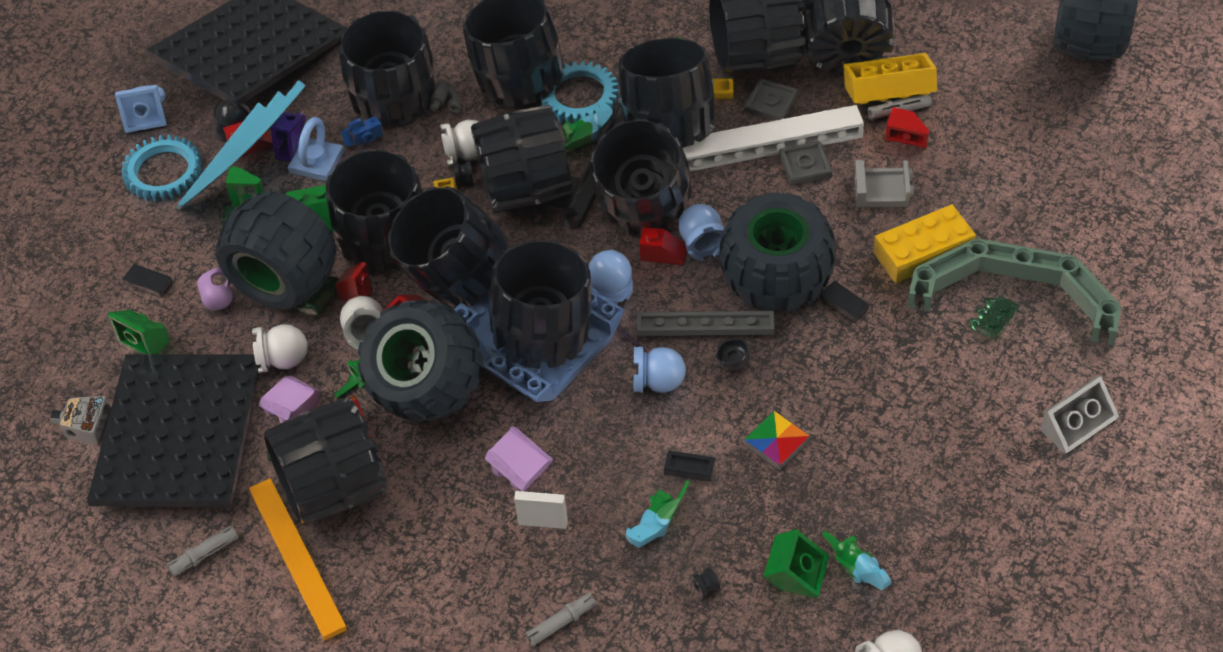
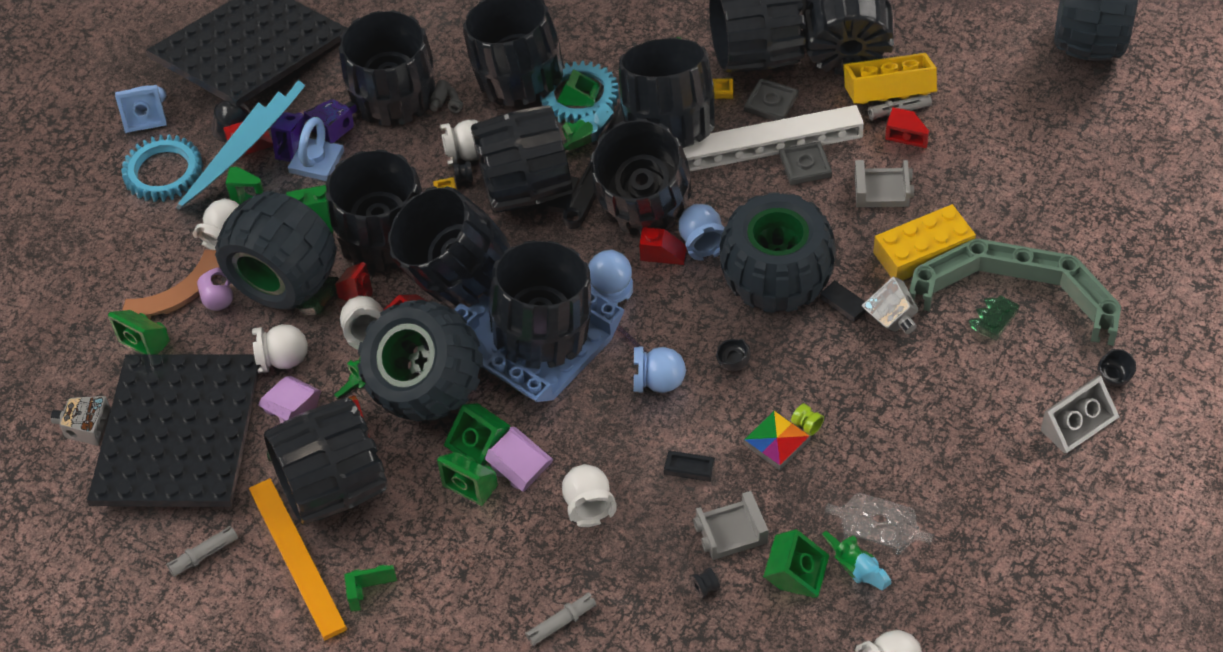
(147, 280): black tile -> none
(177, 296): none -> nougat tile
(213, 221): none -> white tile
(335, 116): none -> dark purple torso
(362, 131): blue piece -> none
(364, 578): none -> green bracket
(467, 477): none -> green slope
(475, 432): none -> green slope
(541, 509): white tile -> none
(572, 90): none -> green tile
(588, 495): none -> white tile
(656, 518): animal -> none
(705, 323): dark grey plate -> none
(732, 527): none -> light grey panel
(807, 419): none -> lime wheel
(893, 306): none -> torso
(897, 530): none -> clear plate
(1116, 367): none -> black hair

